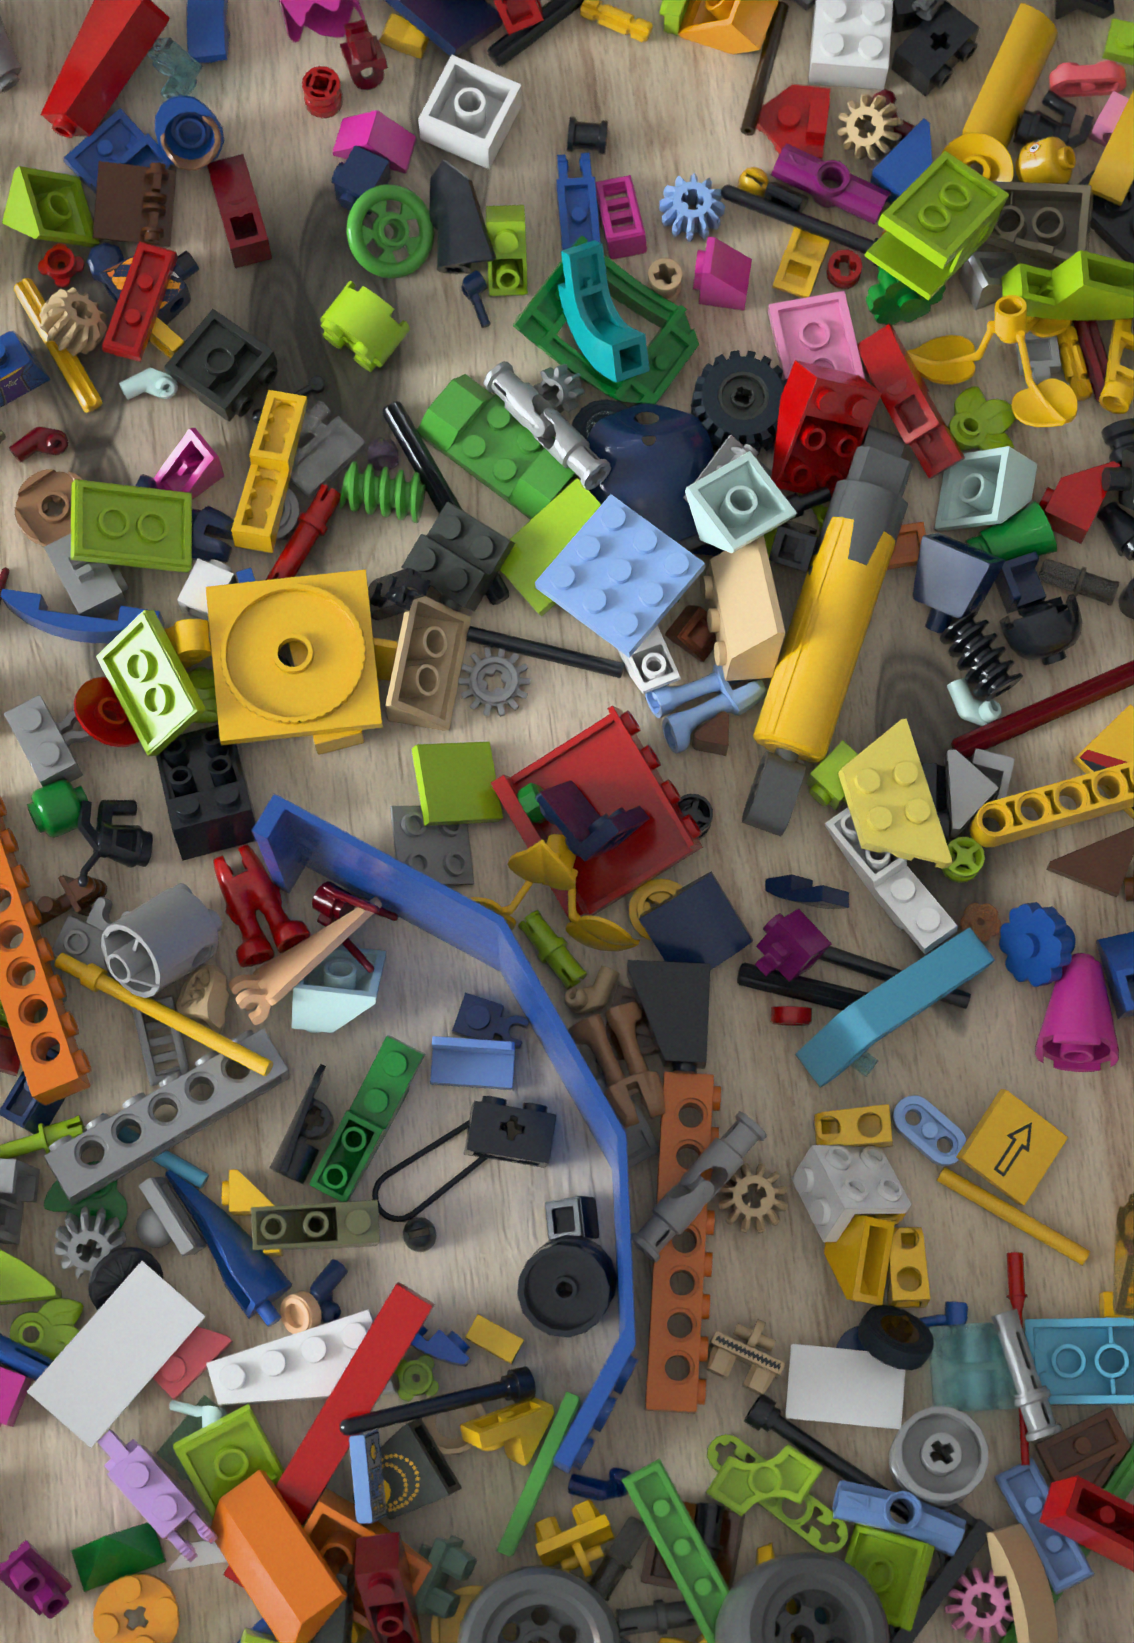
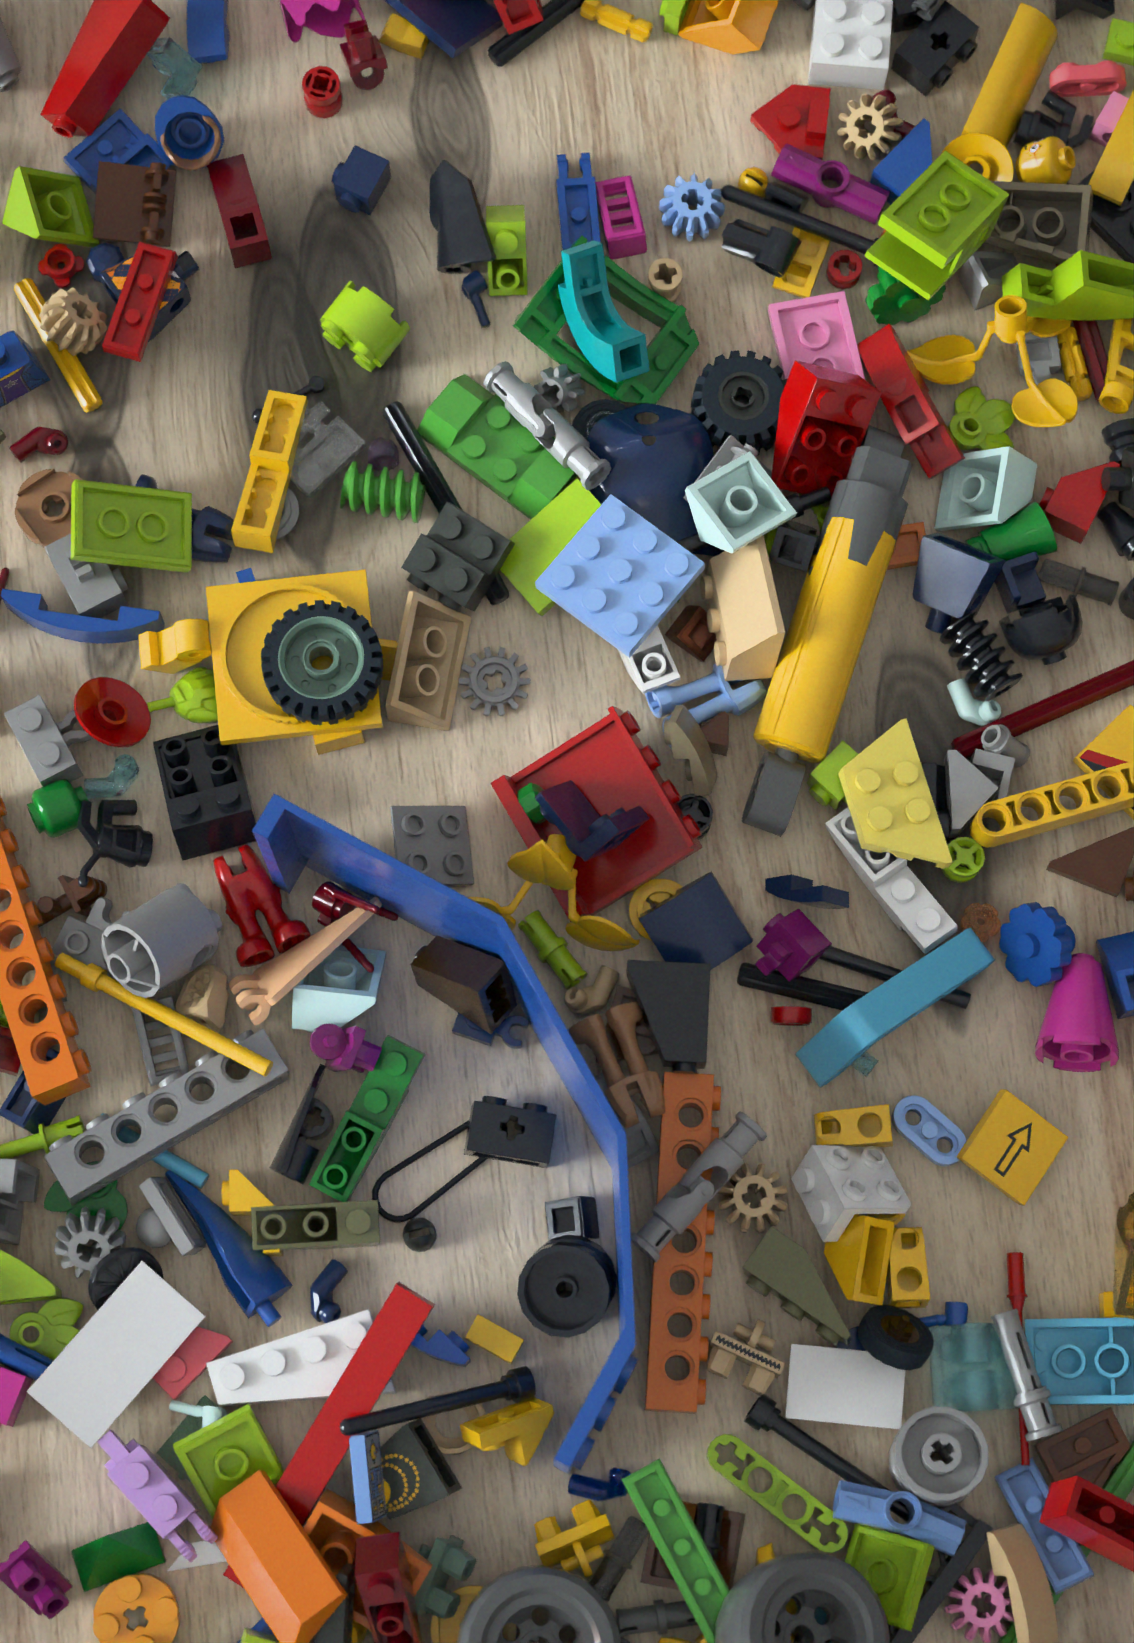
(117, 782): none -> clear light blue arm
(150, 381): light aqua arm -> none
(151, 683): lime tile -> none
(165, 339): yellow tile -> none
(190, 466): dark pink slope -> none
(193, 595): white brick -> none
(223, 365): pearl dark grey plate -> none
(300, 1312): light nougat tile -> none
(310, 527): red pin -> none
(322, 632): none -> wheel
(344, 1048): none -> magenta hips
(359, 235): bright green plate -> none
(377, 135): dark pink slope -> none
(395, 593): black hinge -> none
(425, 1385): lime plate -> none
(456, 783): lime tile -> none
(466, 981): none -> dark brown slope
(470, 111): white brick -> none
(472, 1063): medium blue panel -> none
(539, 1475): bright green tile -> none
(545, 652): black bar -> none
(587, 135): black bush -> none
(691, 744): none -> dark tan slope
(722, 275): dark pink slope -> none
(744, 1484): lime tile -> none
(764, 70): dark brown piece -> none
(767, 249): none -> black piece
(789, 1274): none -> olive slope
(1000, 741): none -> light grey pin
(1013, 1216): yellow bar -> none

